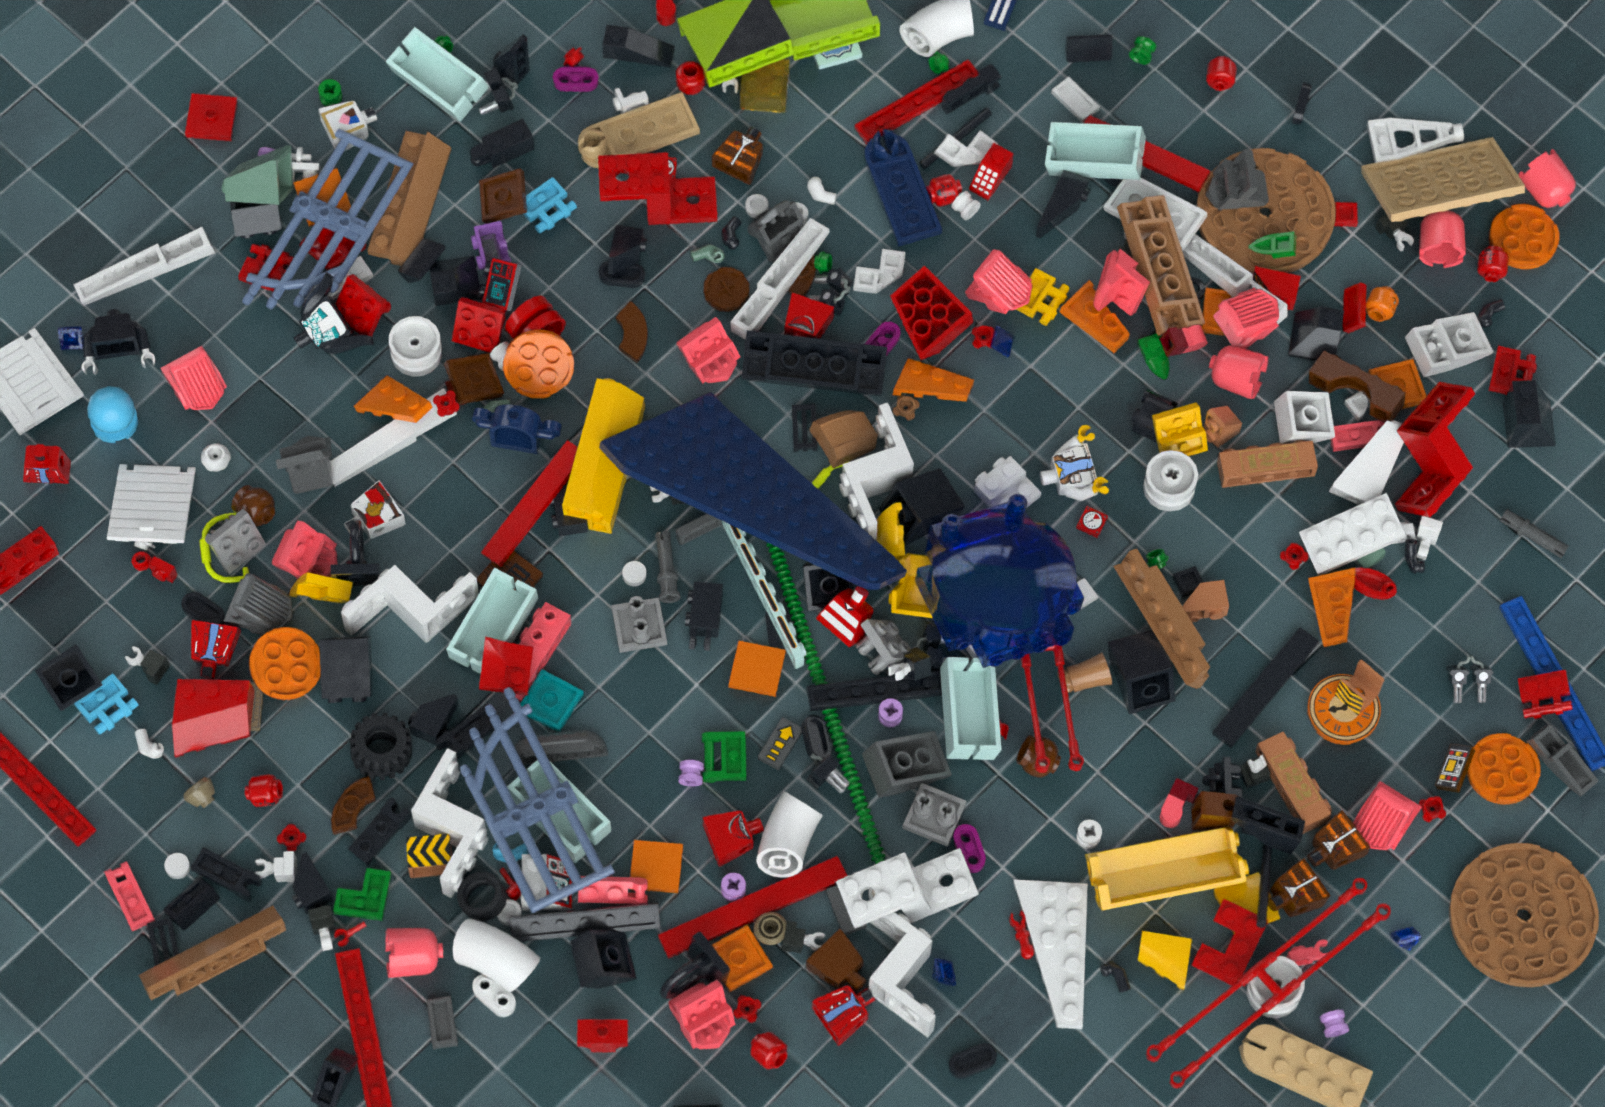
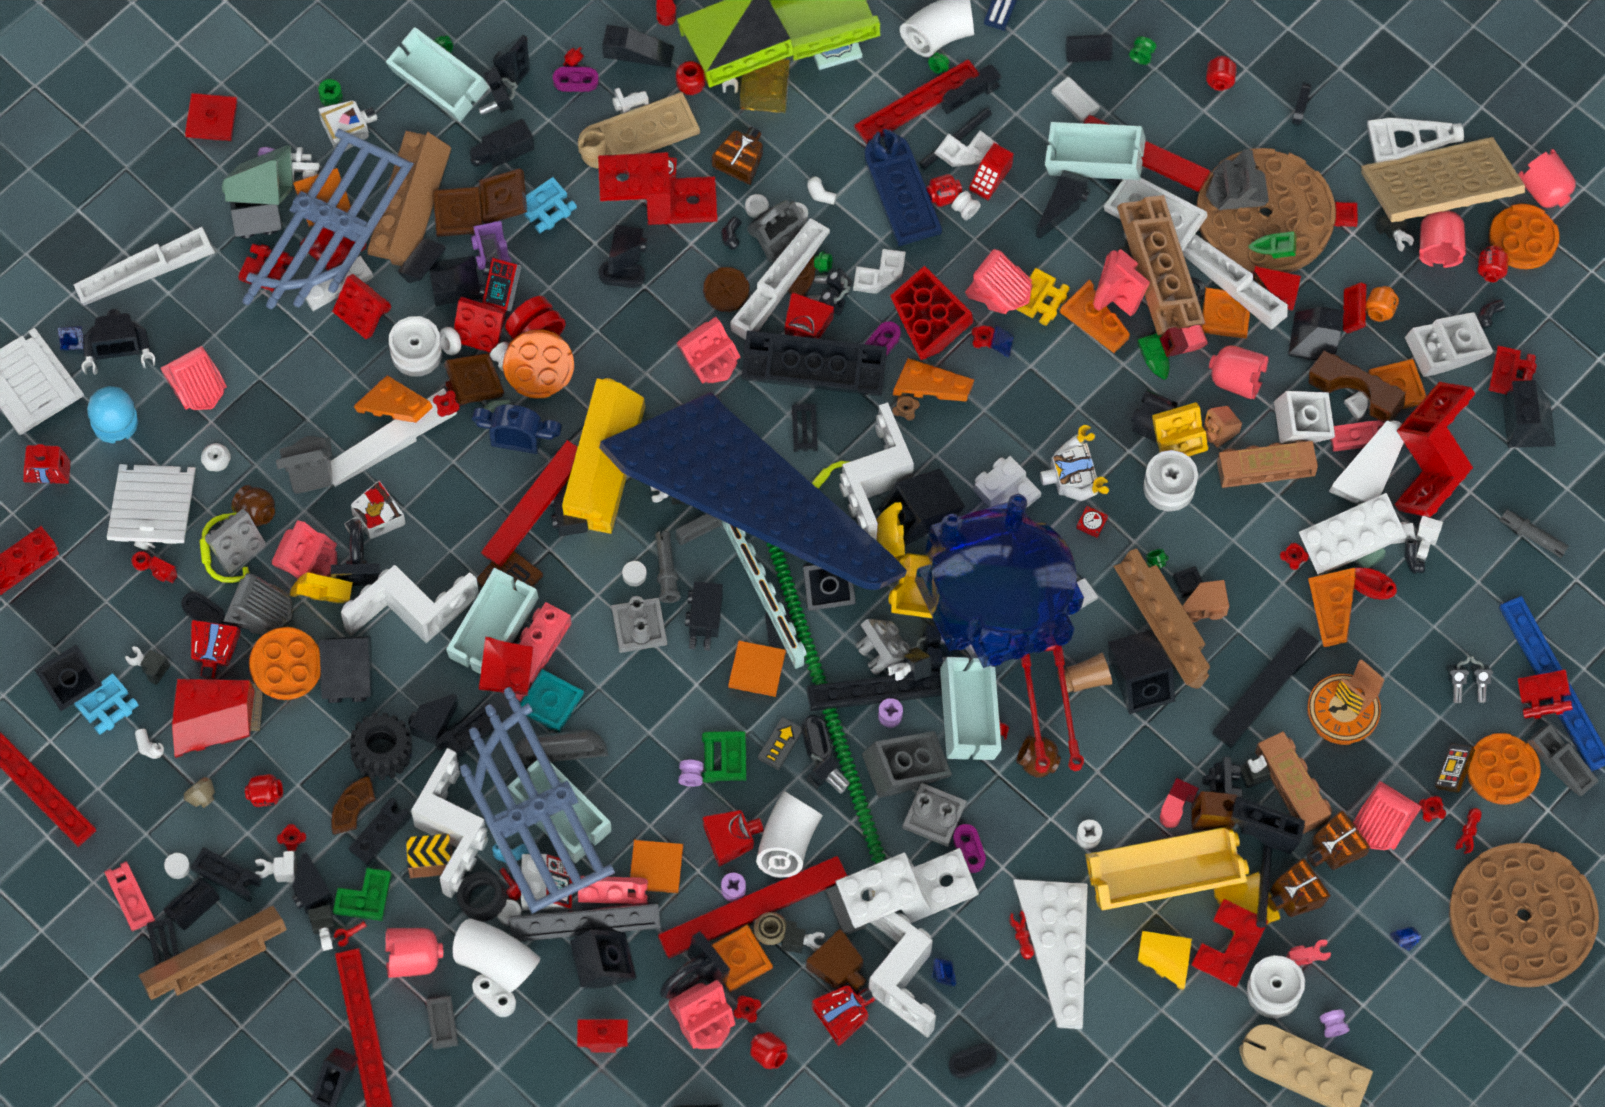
(325, 323): black torso -> none
(450, 340): none -> white piece
(457, 211): none -> reddish brown tile
(634, 330): reddish brown tile -> none
(708, 252): sand green arm -> none
(844, 436): medium nougat slope -> none
(846, 614): red torso -> none
(1118, 973): black arm -> none
(1248, 317): coral piece -> none
(1259, 971): red bar -> none
(1469, 830): none -> red piece

